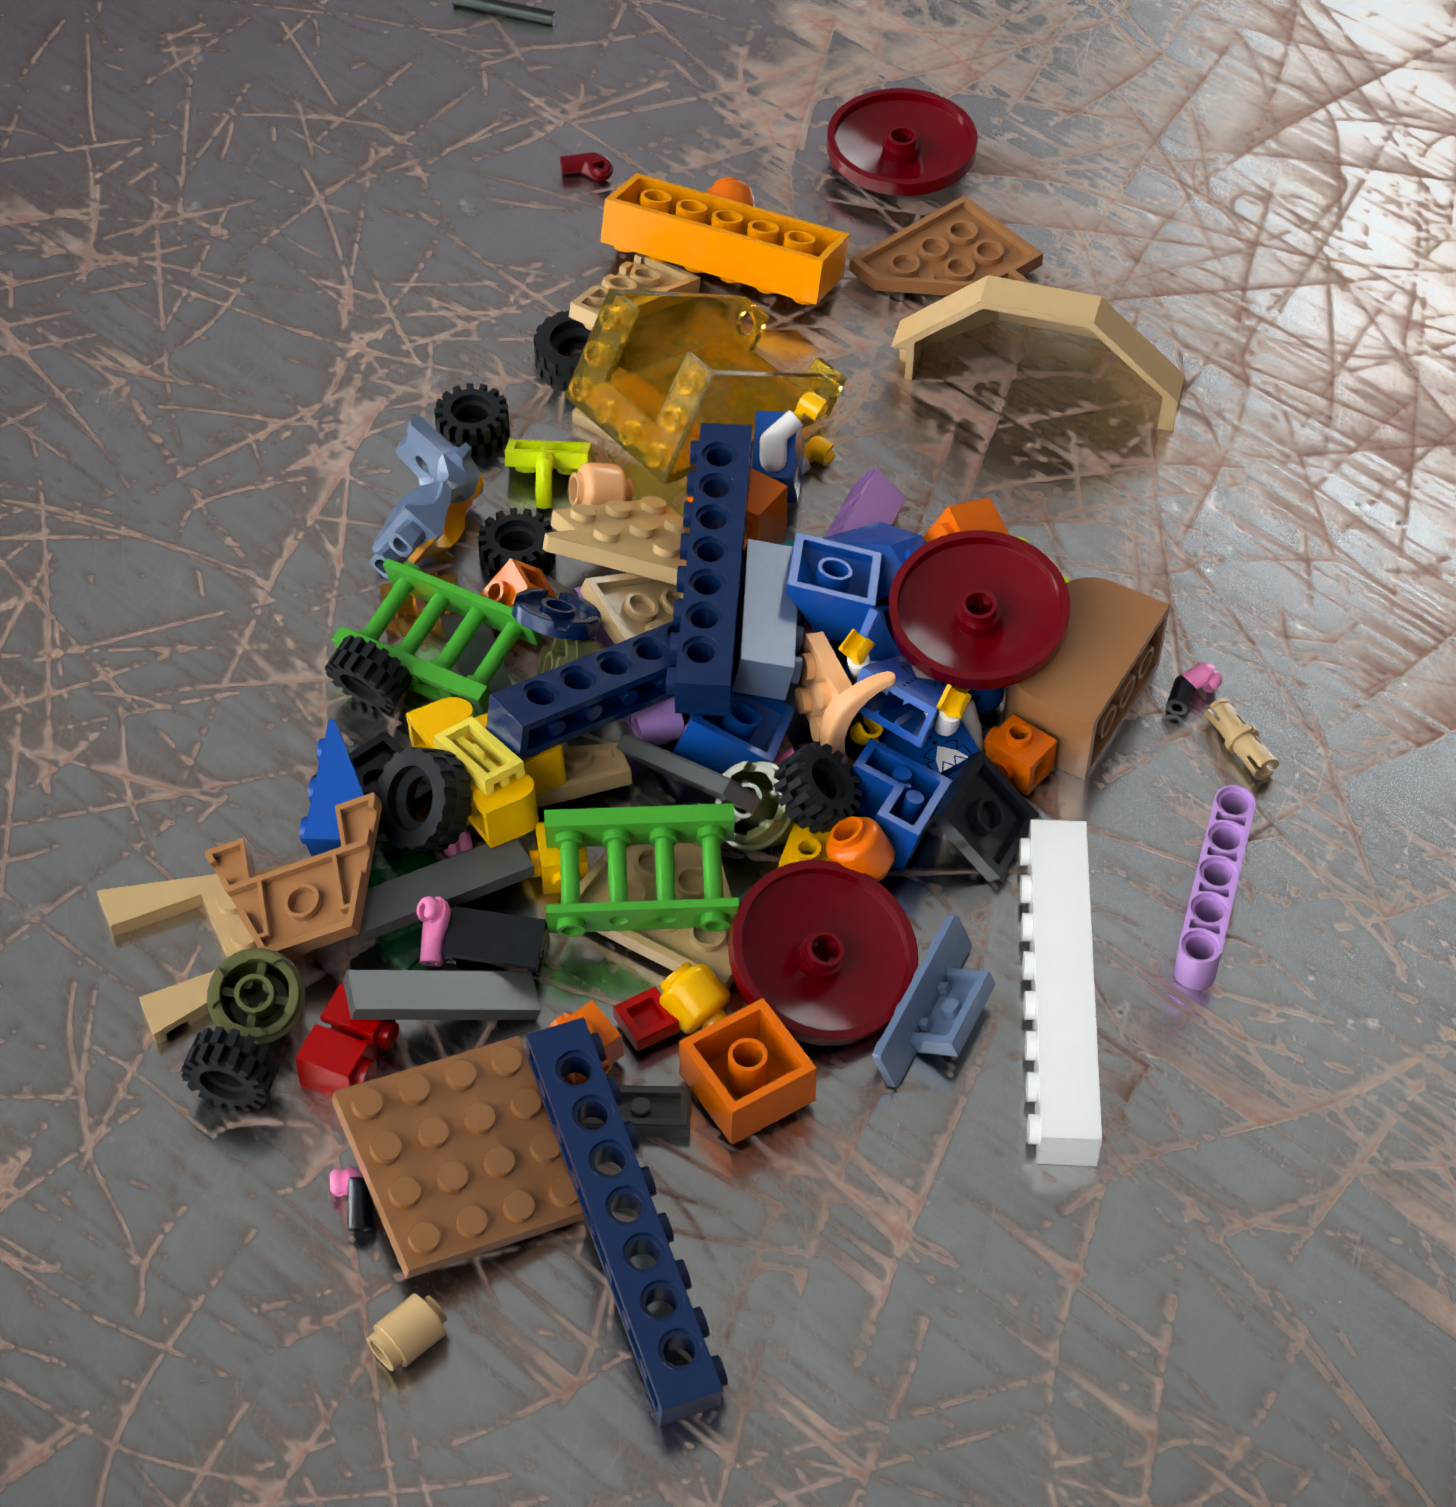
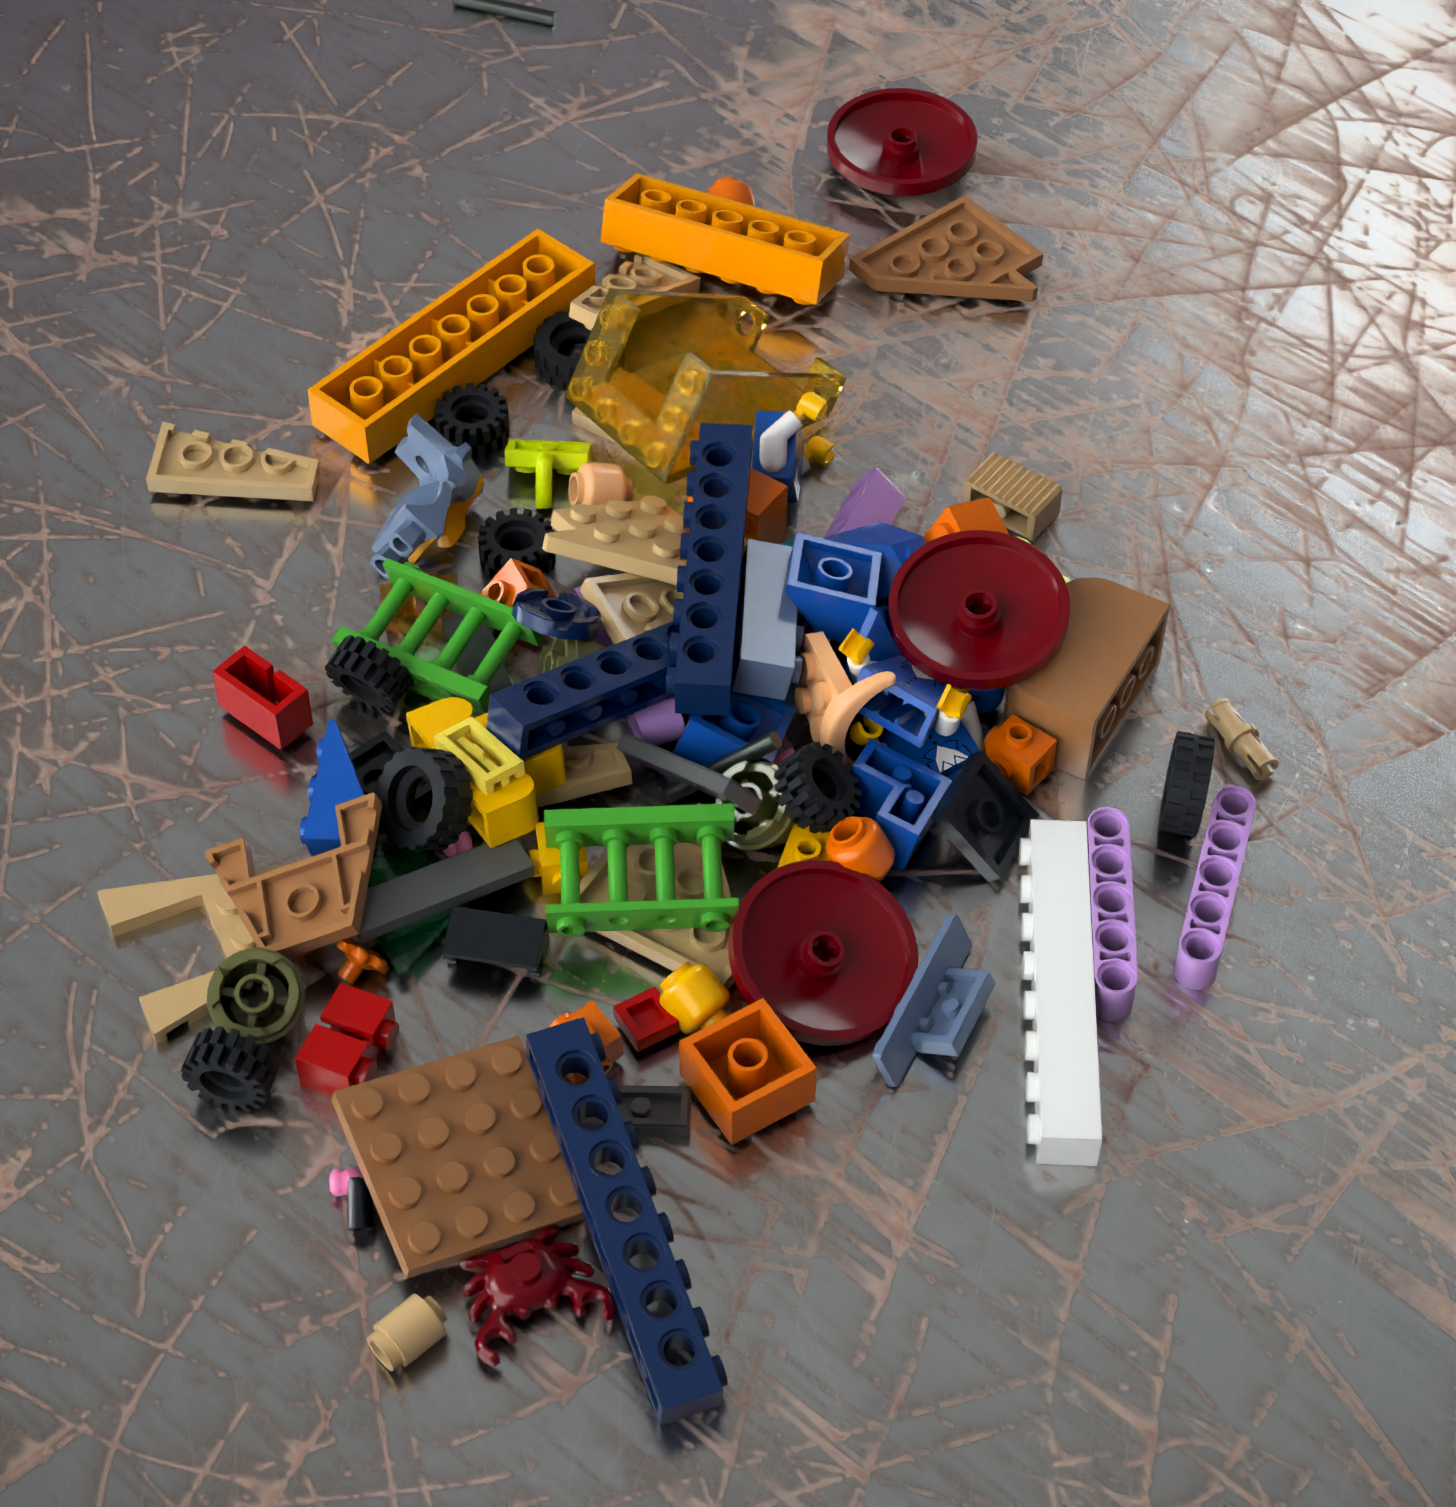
(211, 467): none -> tan wing
(250, 691): none -> red piece
(359, 959): none -> orange plant
(435, 917): bright pink arm -> none
(441, 995): tile -> none
(448, 344): none -> light orange brick
(525, 1280): none -> dark red animal
(590, 164): dark red arm -> none
(749, 752): none -> pearl dark grey bar
(1020, 497): none -> tan brick
(1043, 308): tan panel -> none
(1112, 913): none -> lavender beam
(1186, 784): none -> black tyre
(1187, 683): arm -> none

